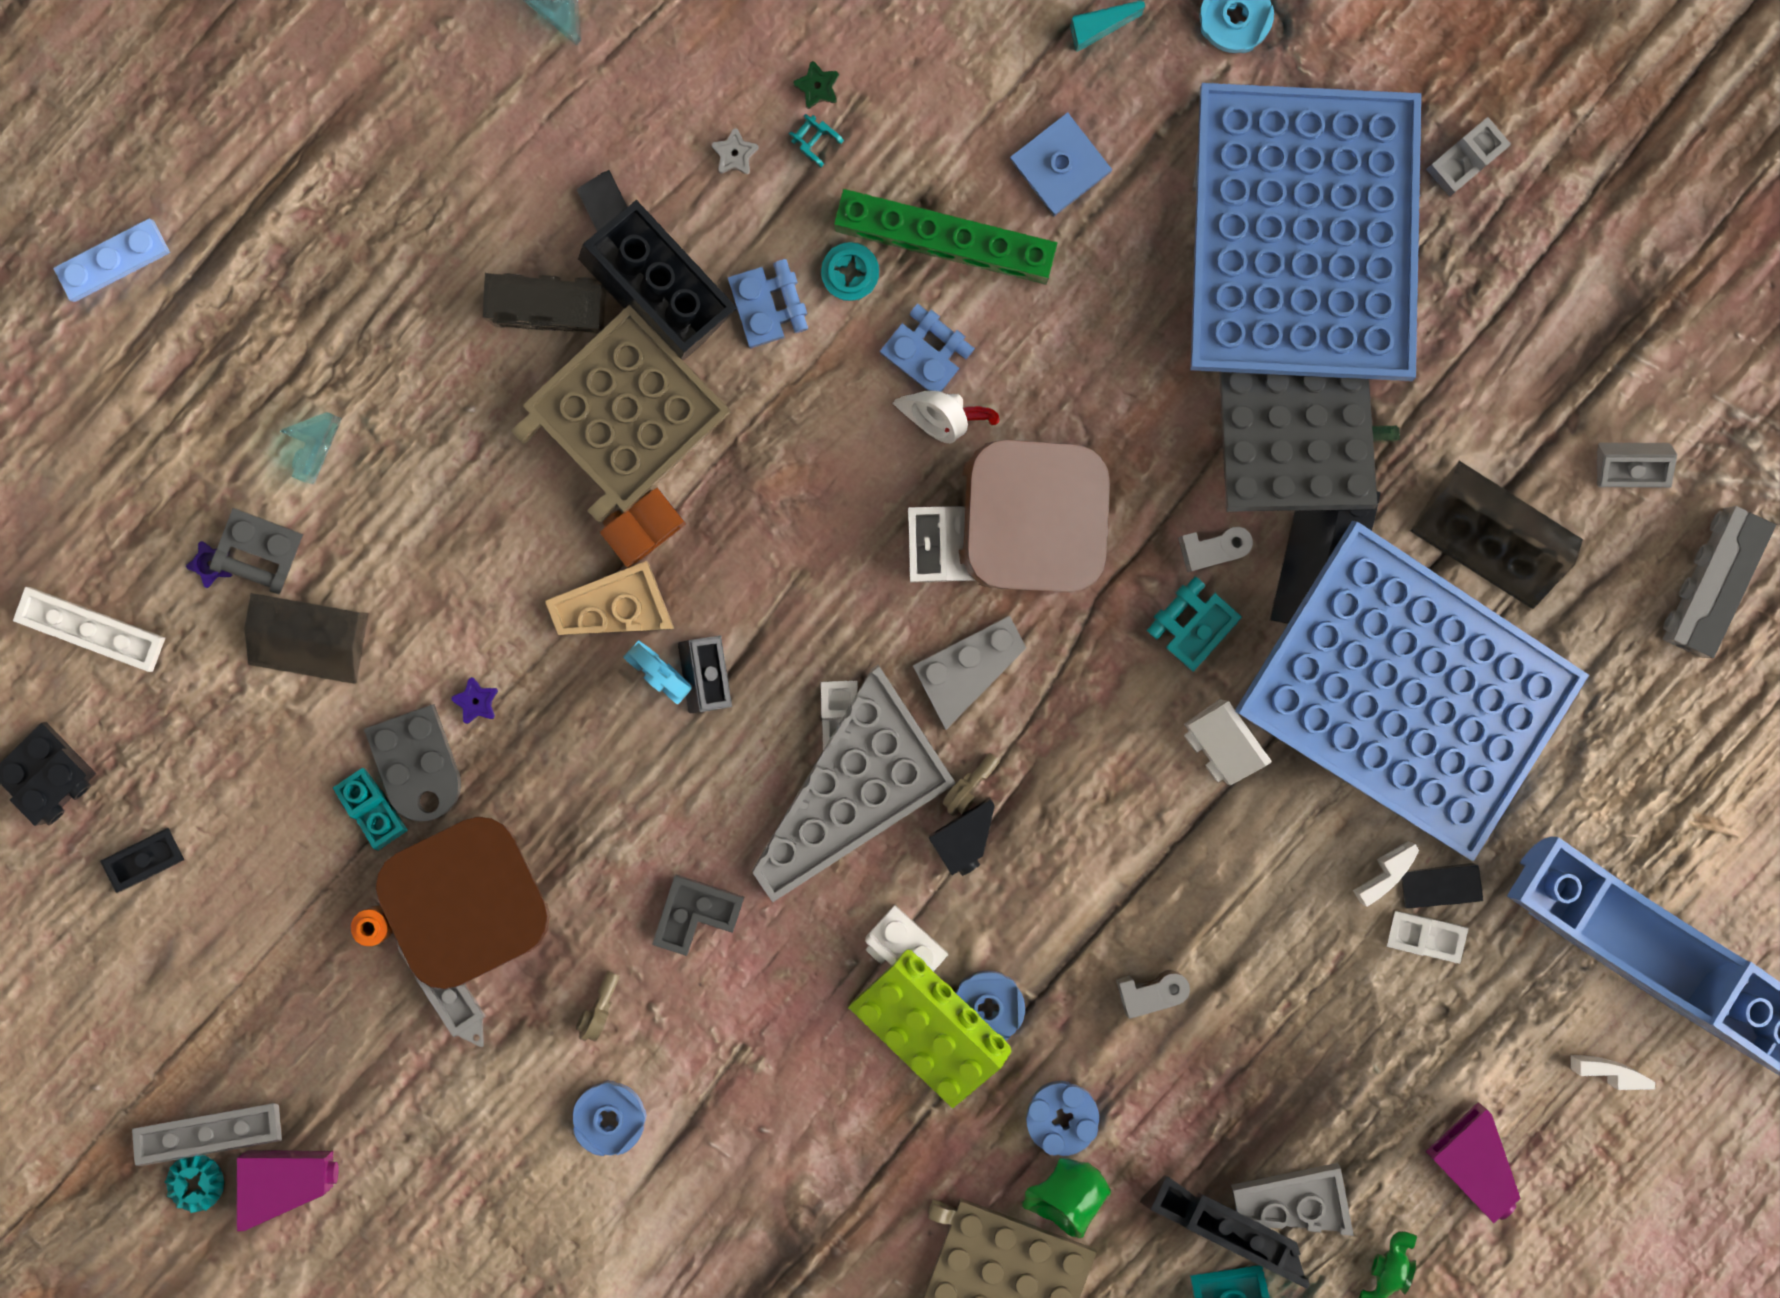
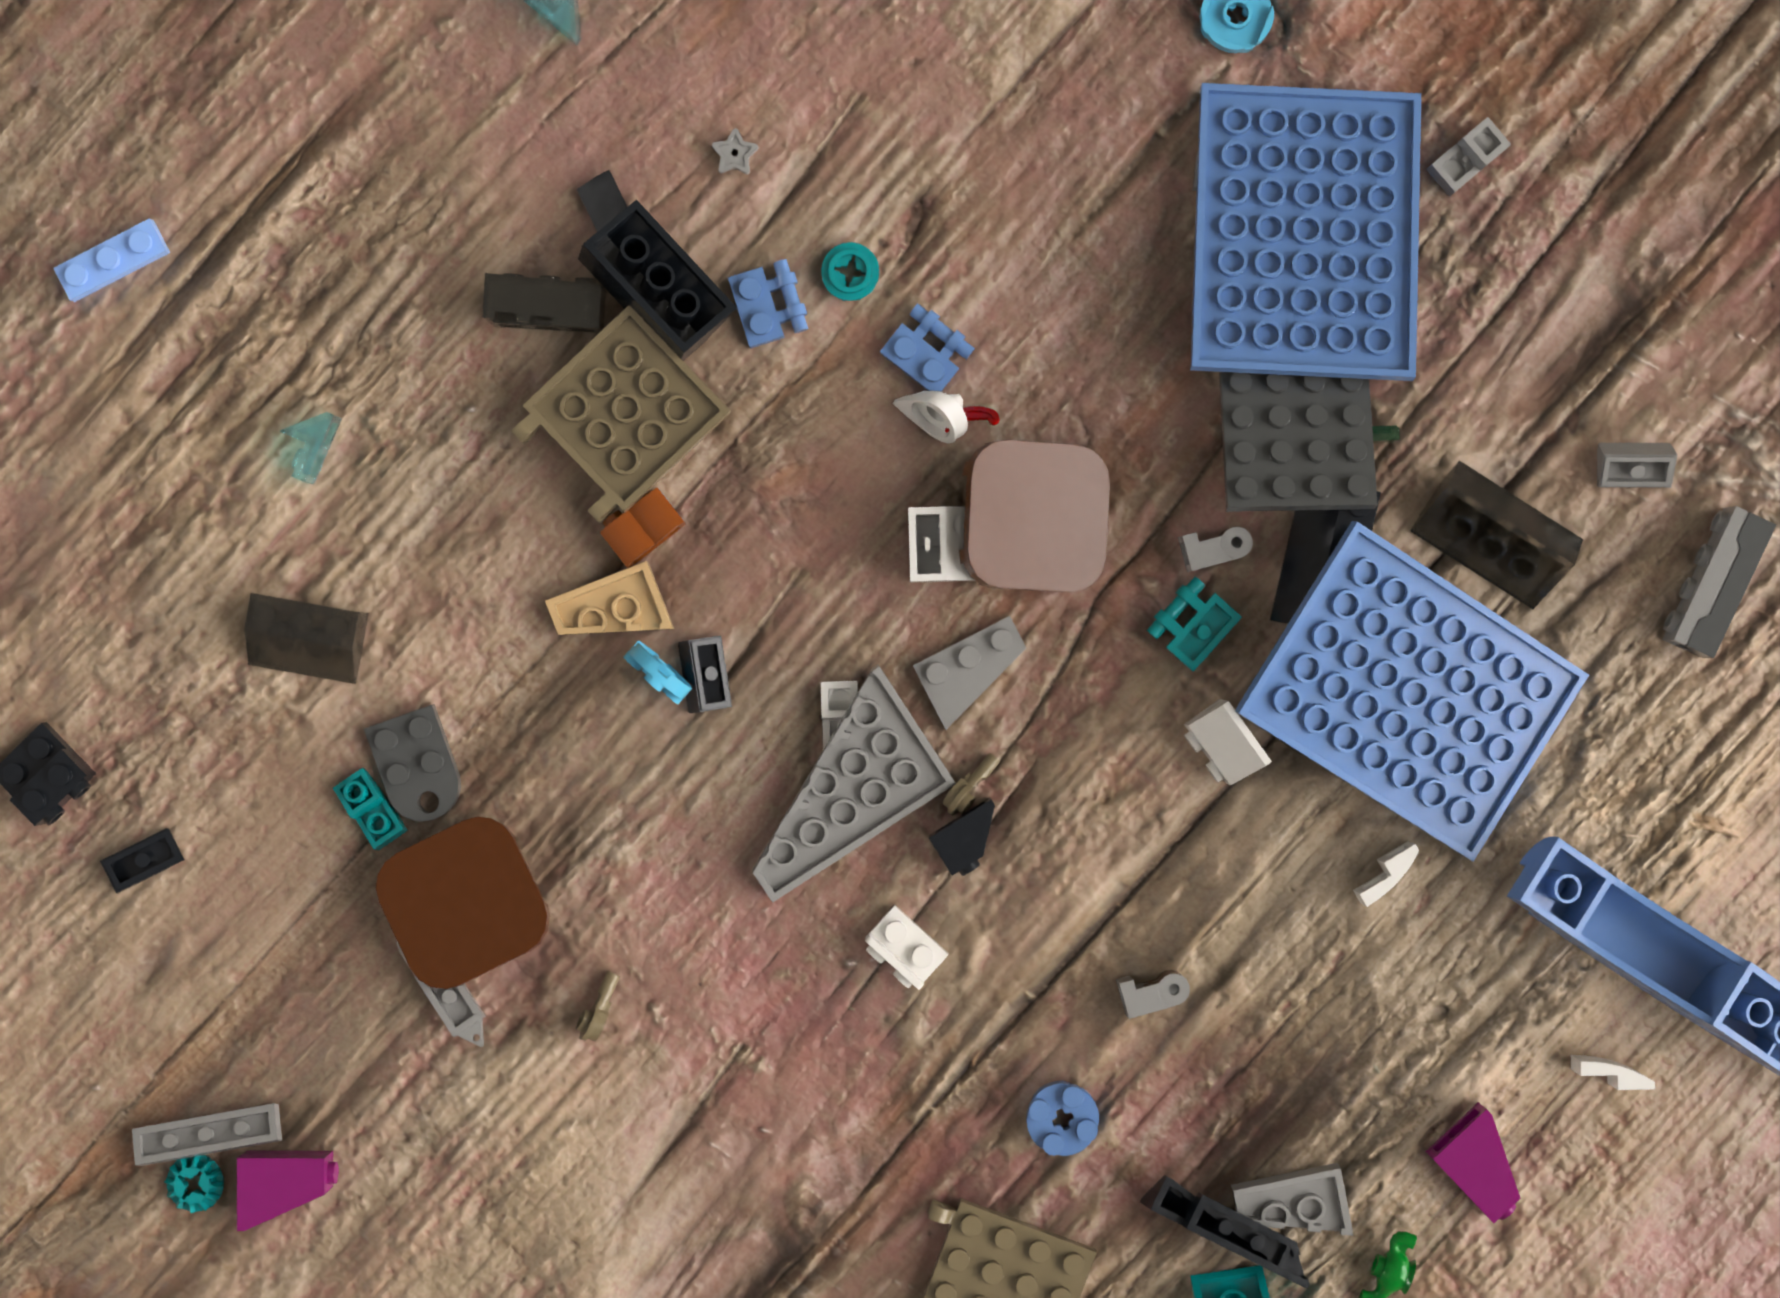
(89, 629): white plate -> none
(201, 567): dark purple plate -> none
(260, 539): dark grey plate -> none
(361, 930): orange brick -> none
(485, 698): dark purple plate -> none
(587, 1119): medium blue plate -> none
(694, 903): dark grey plate -> none
(822, 129): teal piece -> none
(824, 93): dark green plate -> none
(931, 1029): lime bracket -> none
(945, 236): green brick -> none
(1002, 992): medium blue plate -> none
(1060, 164): medium blue plate -> none
(1069, 1196): green piece -> none
(1095, 25): teal slope -> none
(1427, 937): white slope -> none
(1442, 886): black slope -> none

